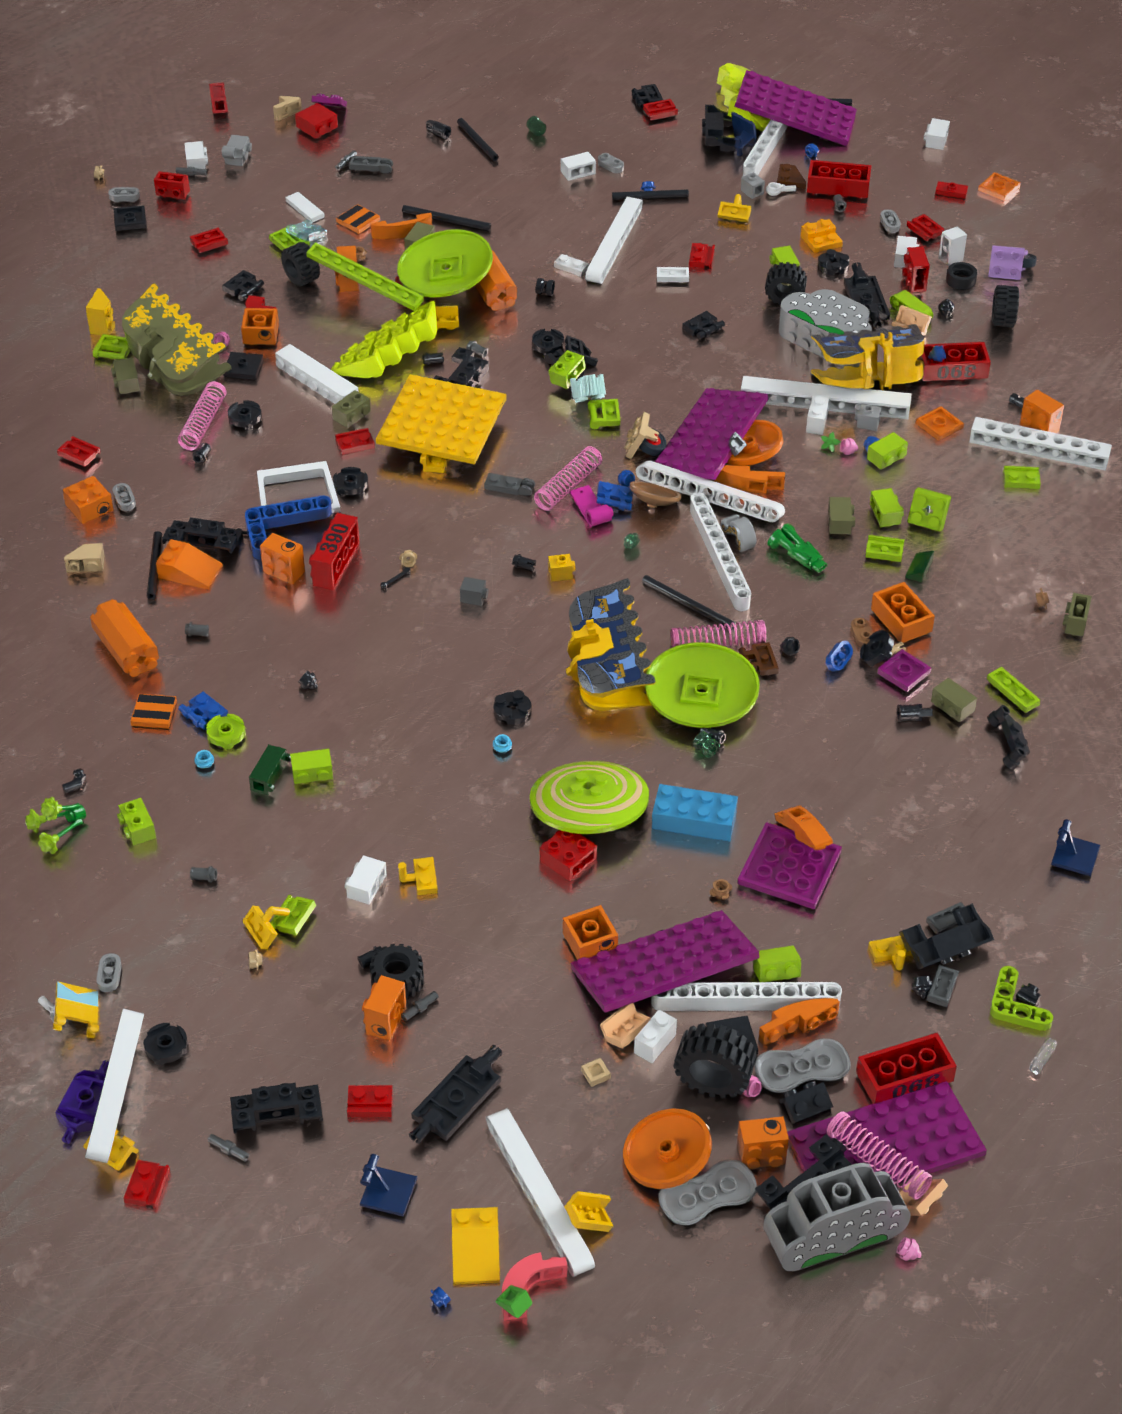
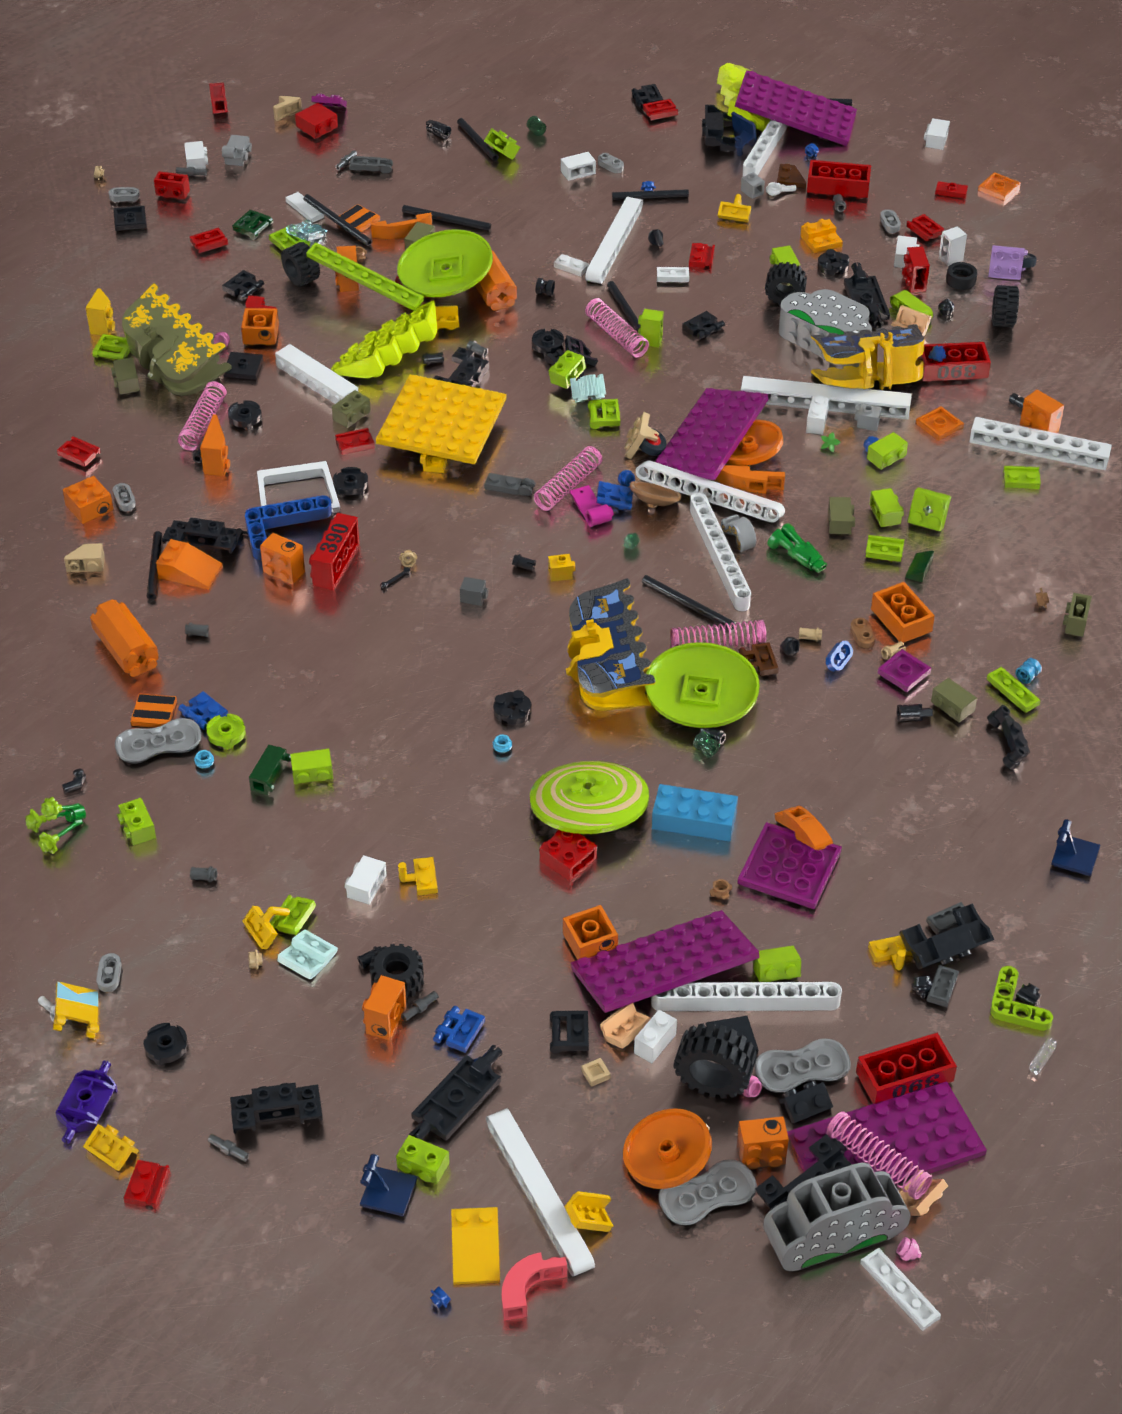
(114, 1086): white beam -> none
(173, 737): none -> light grey plate
(214, 450): none -> orange slope
(249, 221): none -> dark green plate
(307, 954): none -> light aqua slope
(308, 681): black plate -> none
(338, 220): none -> black piece
(370, 1101): red plate -> none
(422, 1159): none -> lime brick
(463, 1033): none -> blue plate
(504, 145): none -> lime brick
(514, 1301): bright green slope -> none
(576, 1031): none -> black plate
(623, 304): none -> black piece
(636, 341): none -> bright pink piece
(651, 327): none -> lime brick
(656, 237): none -> black plate
(736, 443): tile -> none
(802, 1014): orange slope -> none
(810, 634): none -> tan pin
(848, 446): bright pink plate -> none
(877, 648): black plate -> none
(900, 1289): none -> white tile
(1027, 671): none -> dark azure wheel

